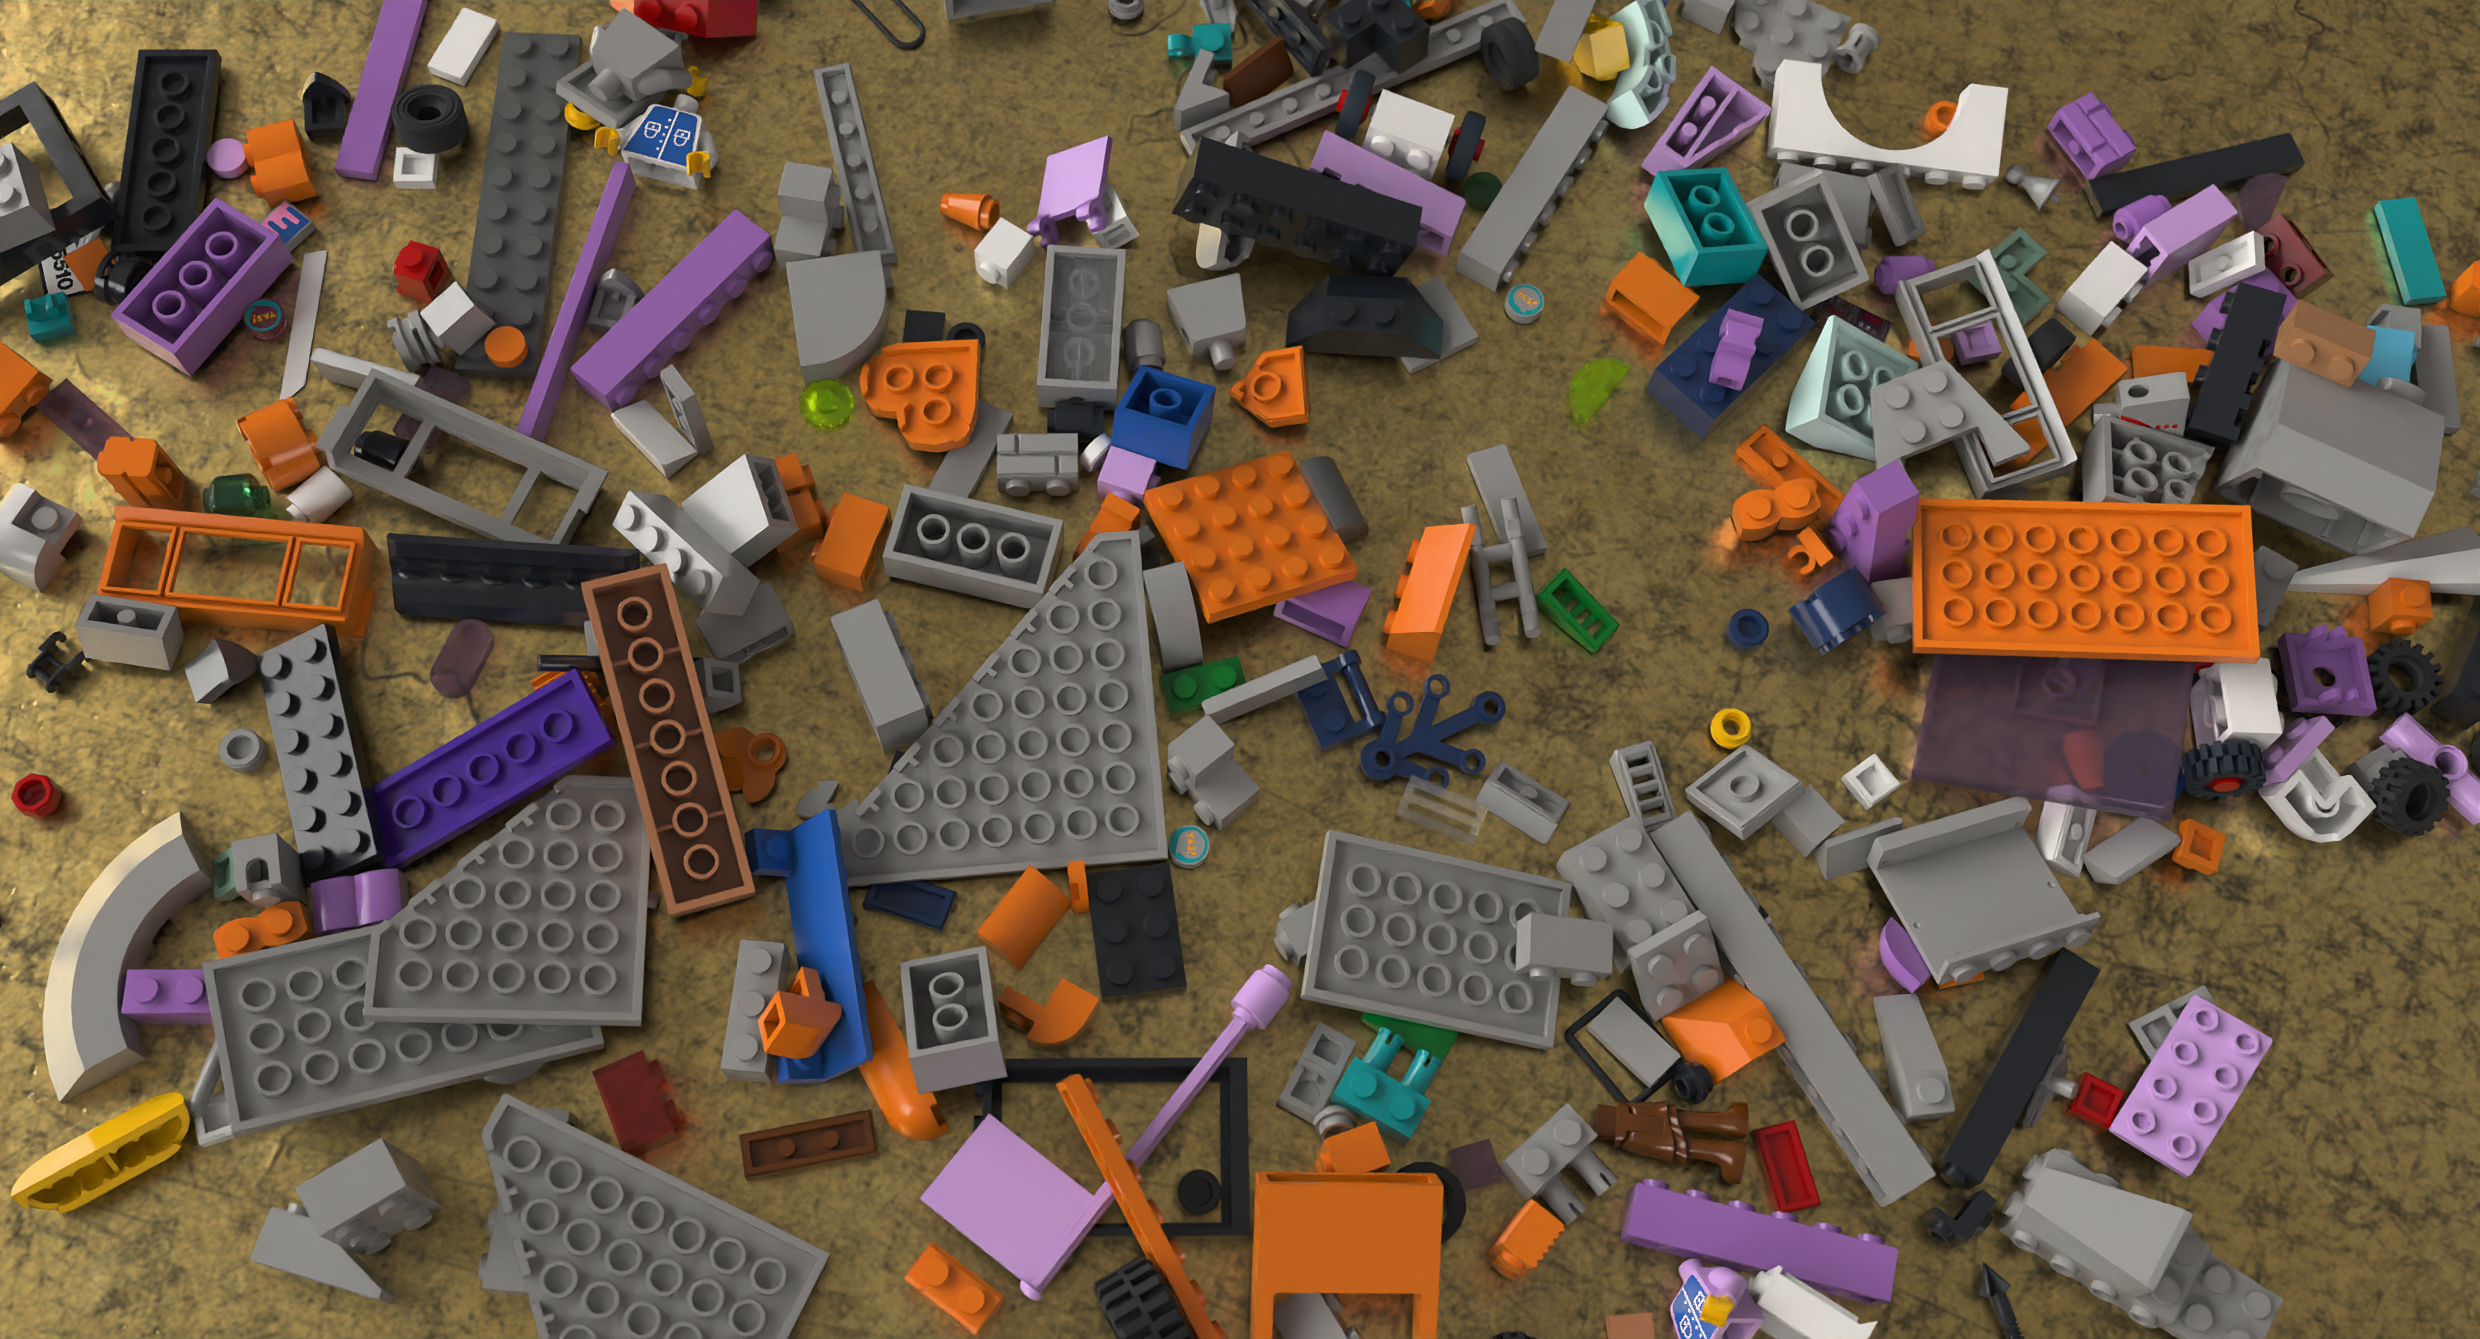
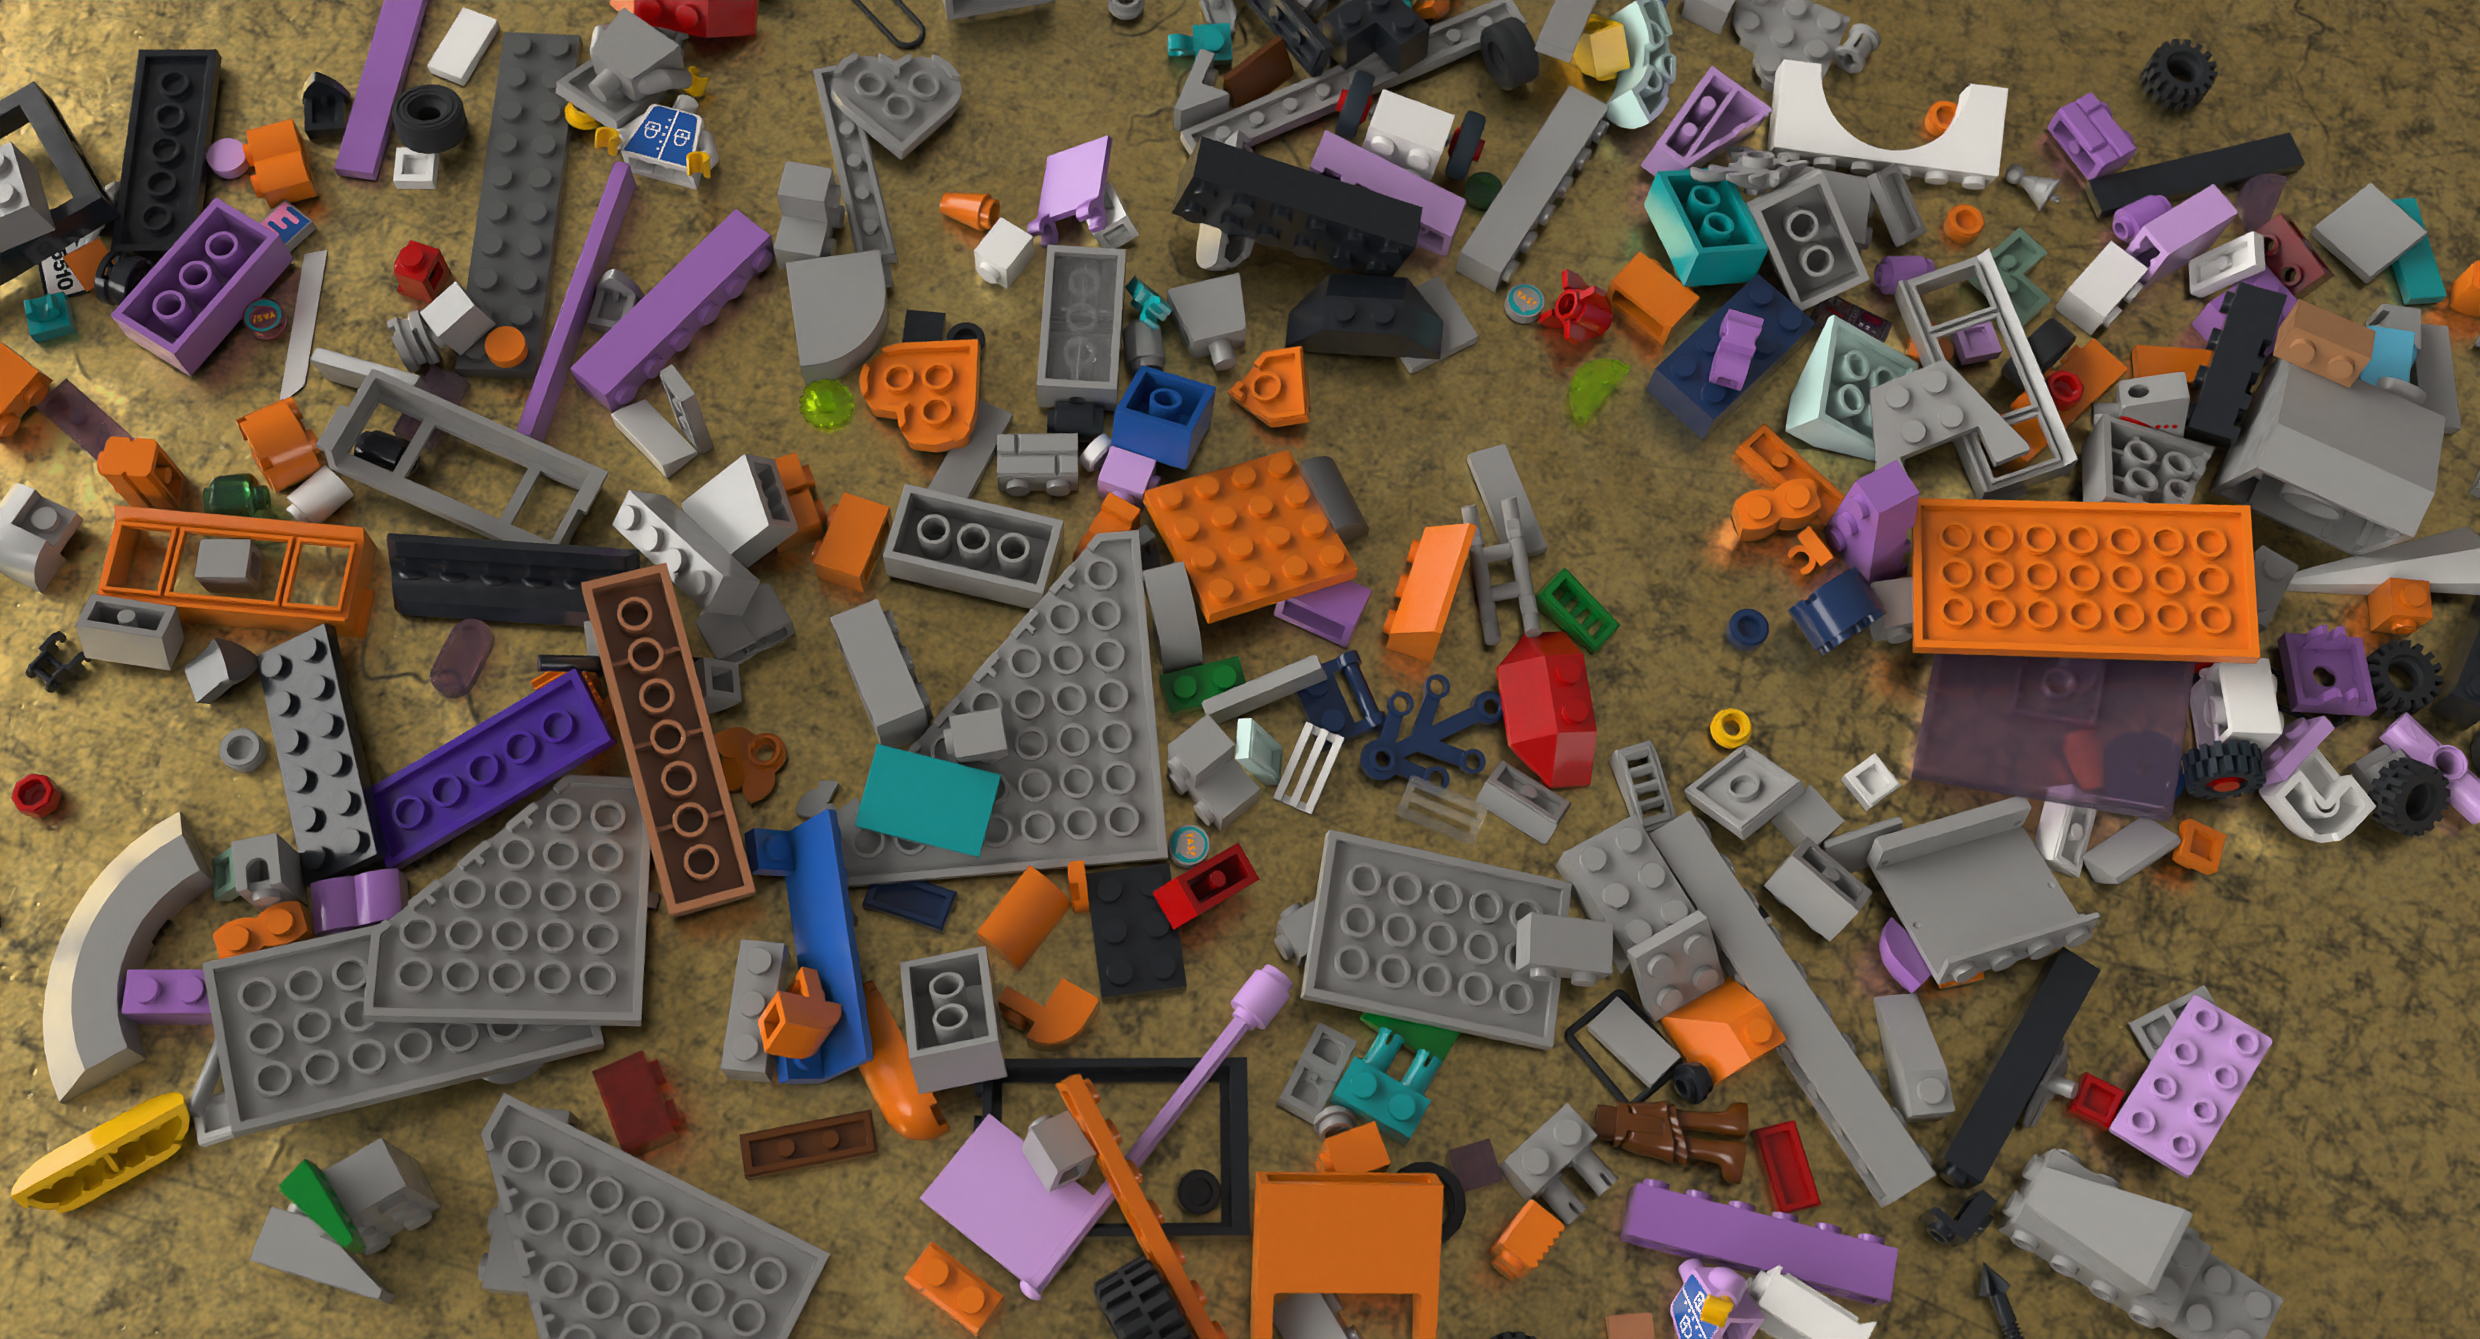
(229, 565): none -> light grey panel
(317, 1199): none -> green slope
(897, 99): none -> light grey plate
(928, 801): none -> teal tile
(976, 736): none -> light grey brick
(1057, 1150): none -> light grey brick
(1148, 303): none -> teal plate
(1205, 885): none -> red brick
(1258, 752): none -> light aqua tile
(1322, 736): none -> white tile
(1549, 709): none -> red wedge
(1579, 310): none -> red brick
(1751, 170): none -> light grey animal
(1818, 889): none -> light grey brick
(1964, 223): none -> orange tile
(2065, 389): none -> red tile
(2186, 59): none -> black tyre
(2368, 233): none -> light grey tile

